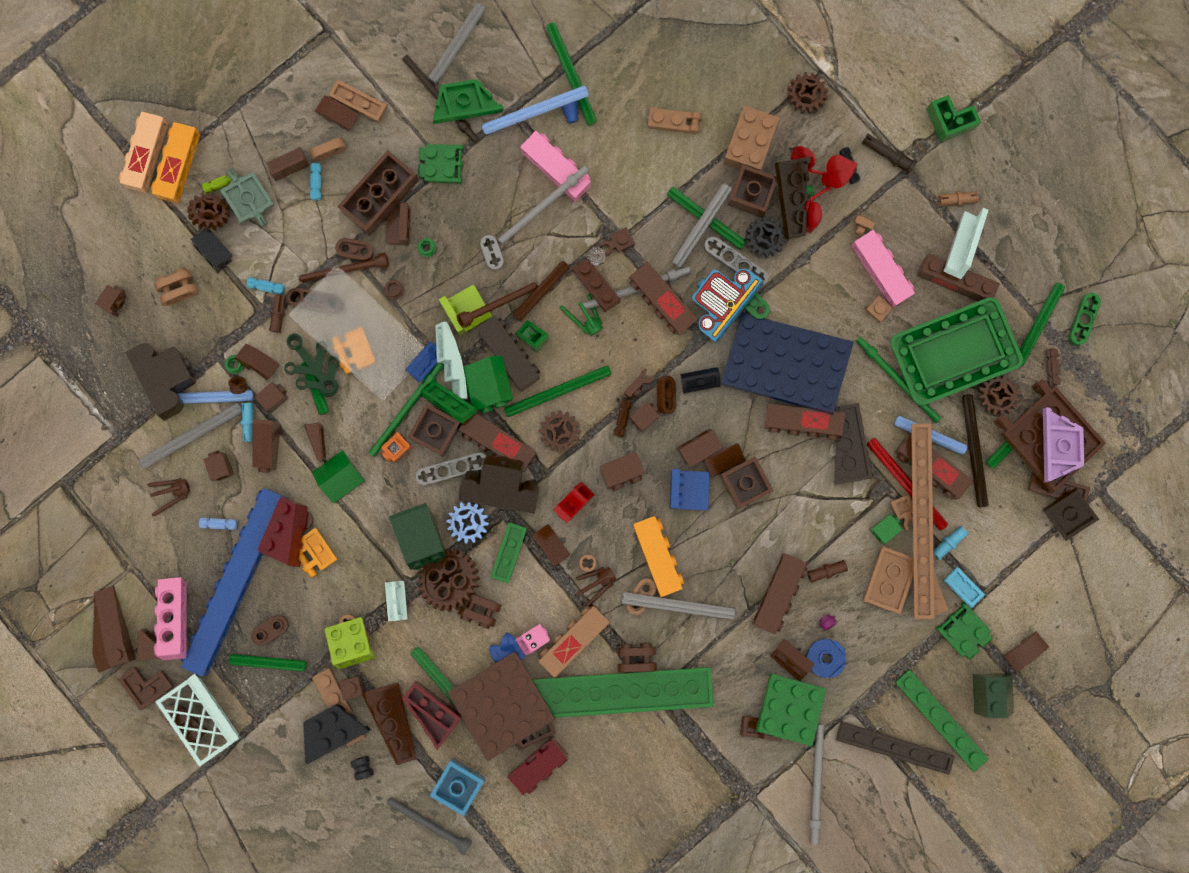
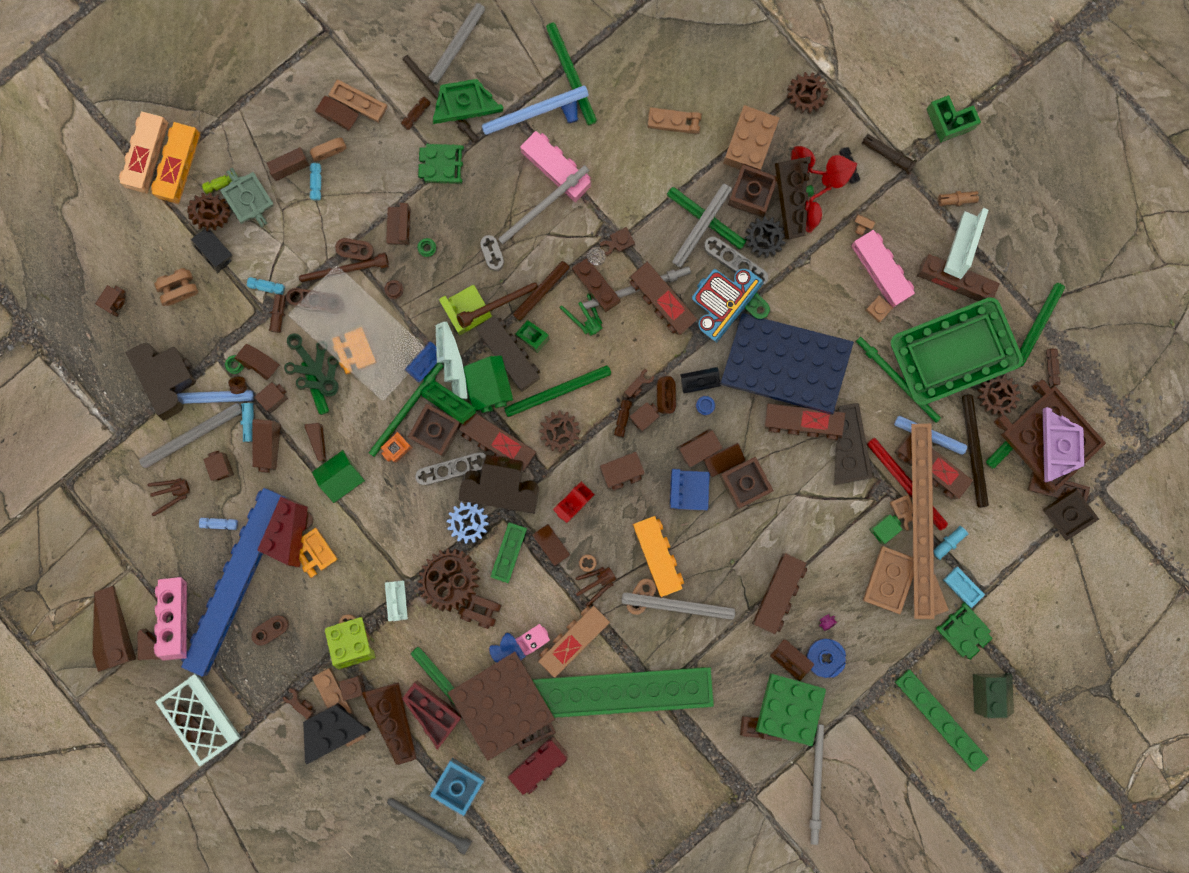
(143, 691): reddish brown plate -> none
(266, 662): green axle -> none
(304, 707): none -> reddish brown plate
(361, 766): black wheel -> none
(377, 180): reddish brown brick -> none
(415, 113): none -> reddish brown axle
(418, 536): dark green slope -> none
(644, 650): reddish brown brick -> none
(705, 405): none -> blue plate
(827, 571): reddish brown pin -> none
(895, 747): dark brown tile -> none
(1027, 651): reddish brown slope -> none
(1084, 334): green beam -> none

